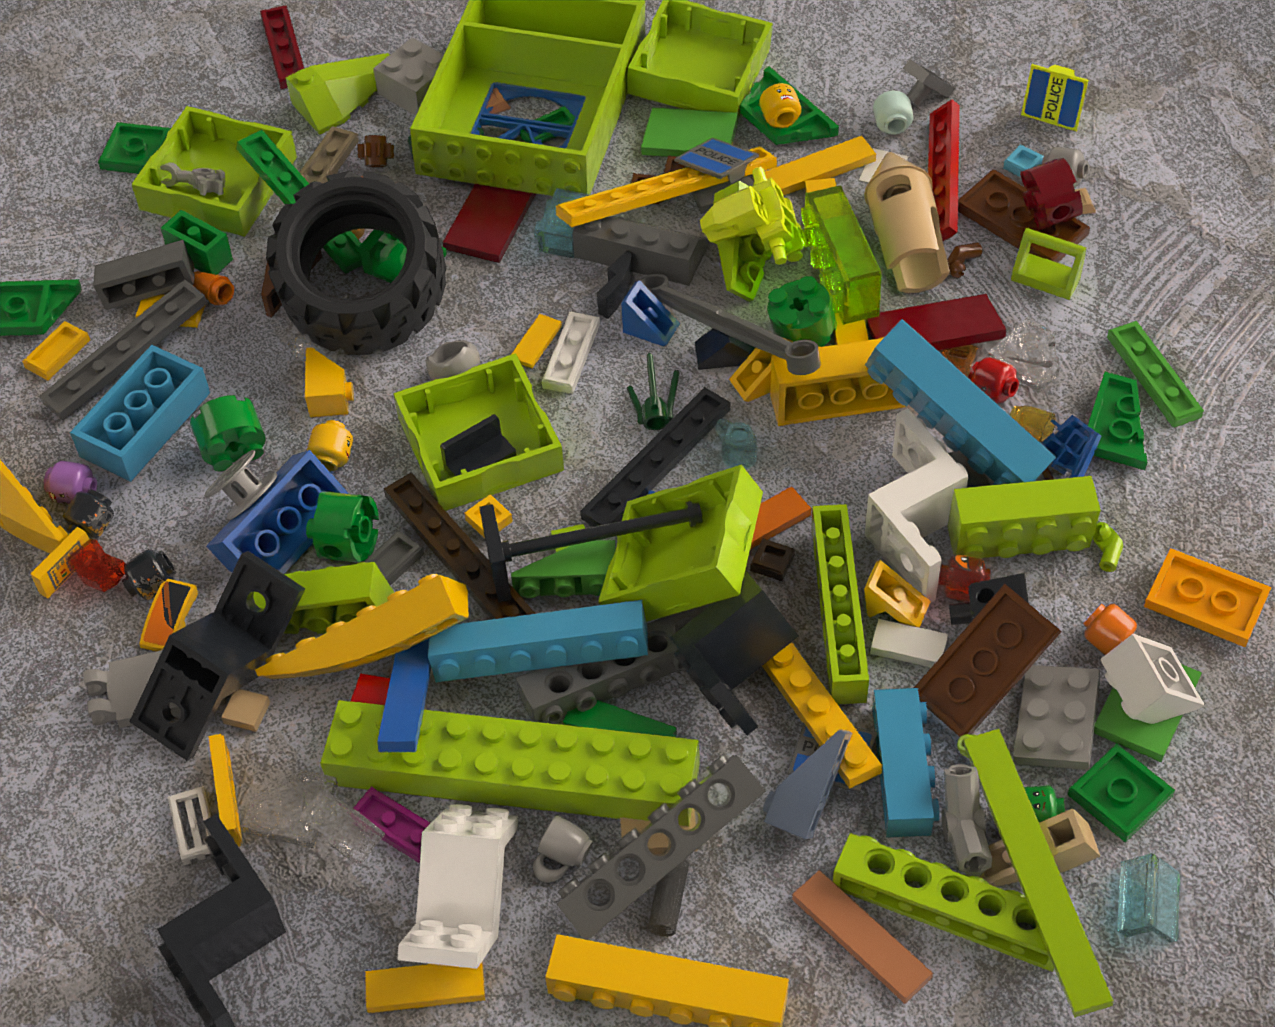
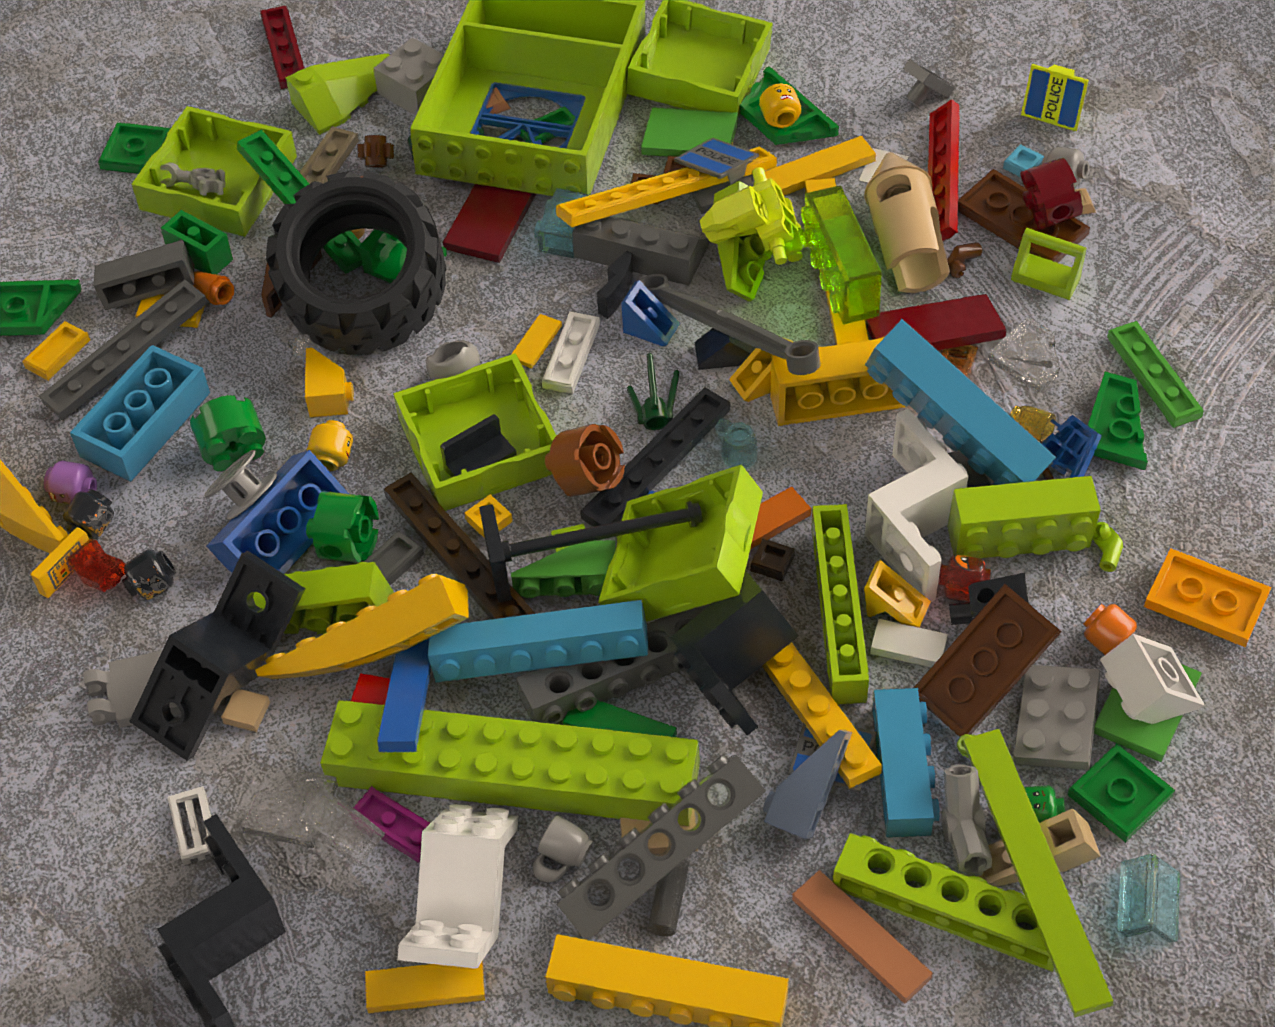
(167, 613): slope -> none
(225, 786): yellow tile -> none
(586, 459): none -> dark orange brick
(802, 311): green brick -> none
(893, 112): light aqua head -> none
(995, 378): red head -> none

